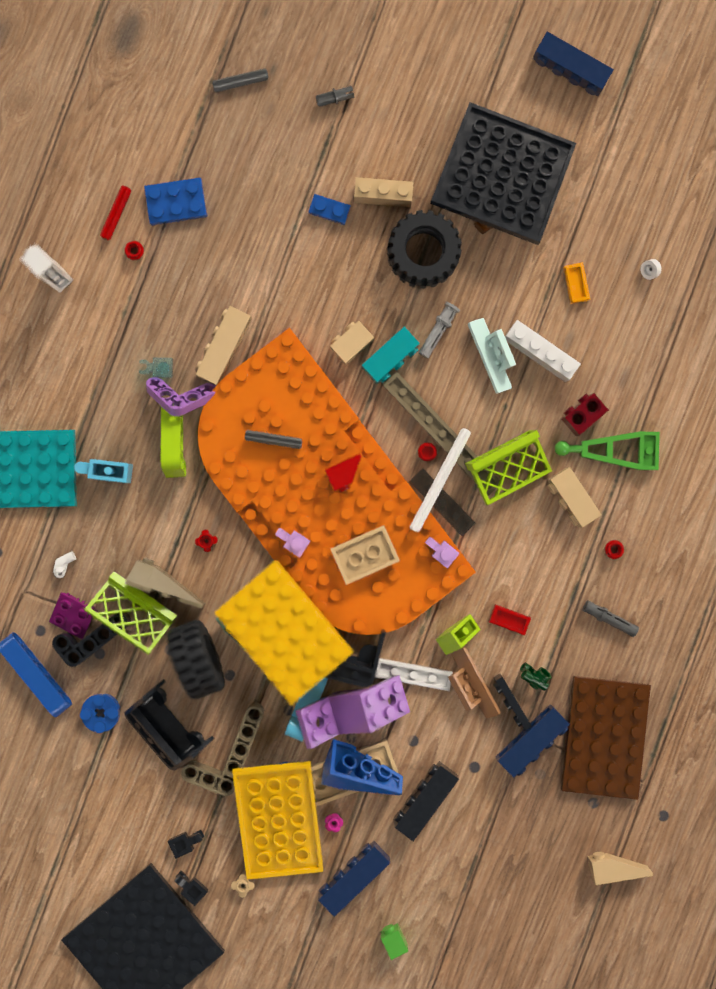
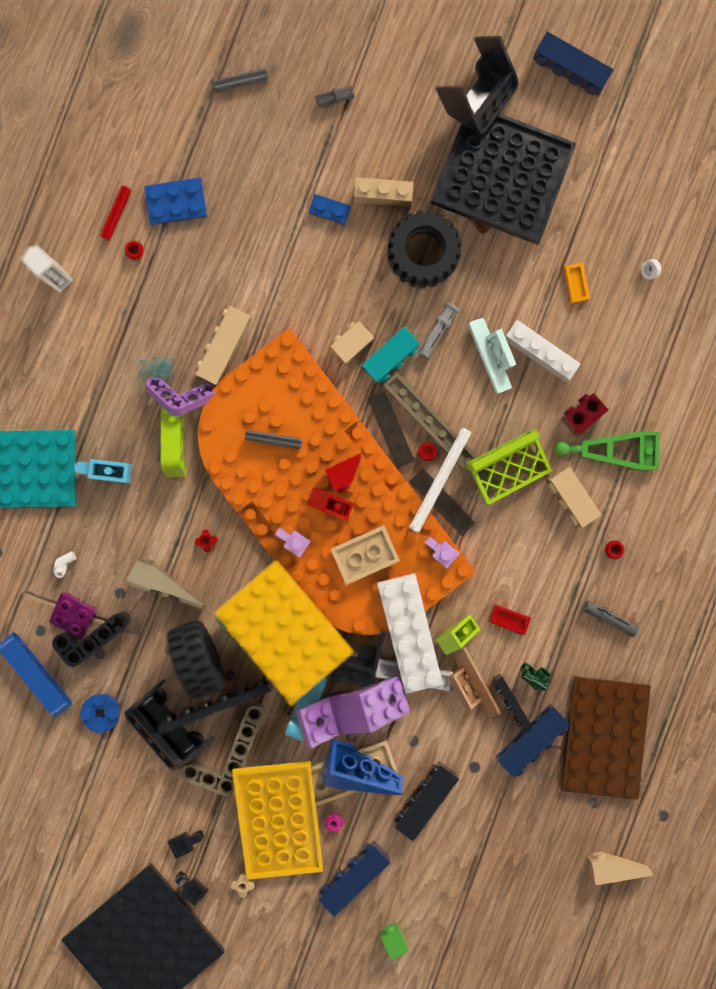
(139, 599): lime fence -> none
(208, 707): none -> black plate
(330, 503): none -> red slope
(391, 429): none -> clear smoke tile
(410, 633): none -> white plate
(491, 91): none -> black windscreen

